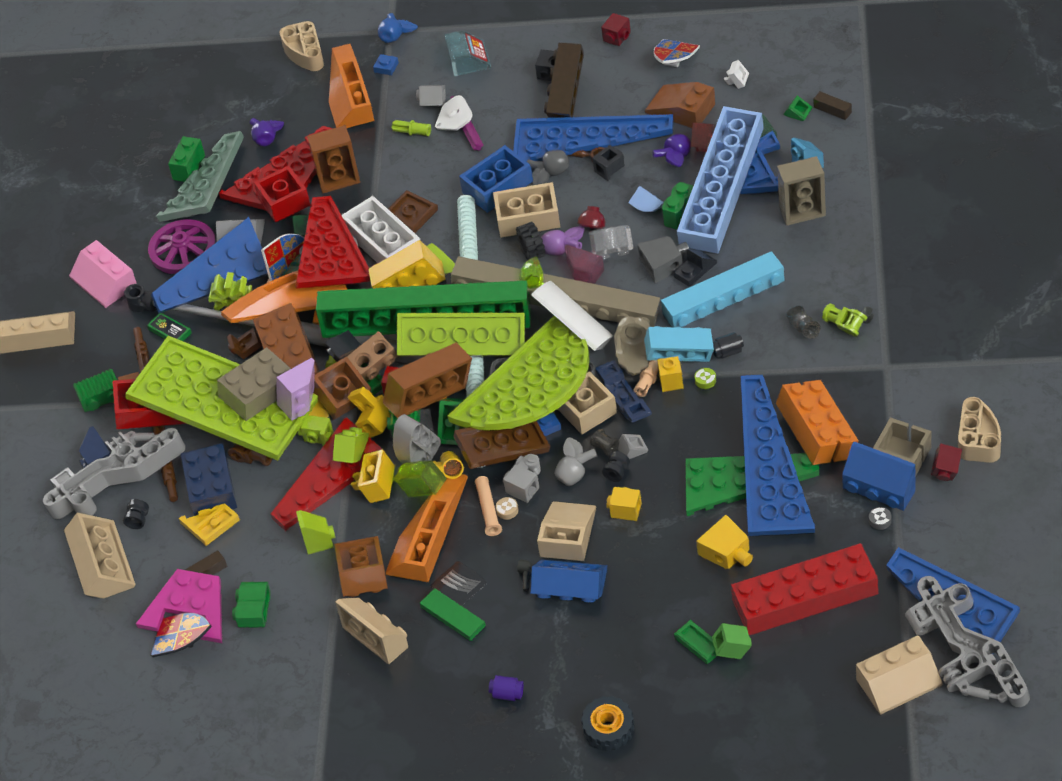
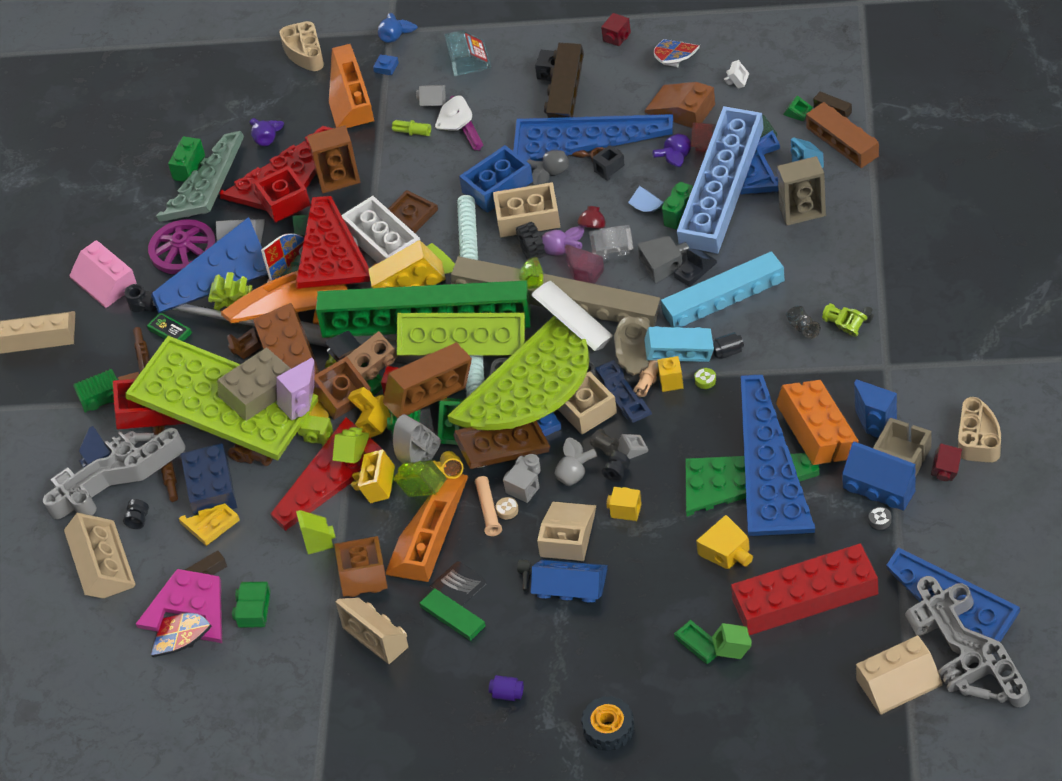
(842, 135): none -> dark orange brick
(874, 406): none -> blue slope

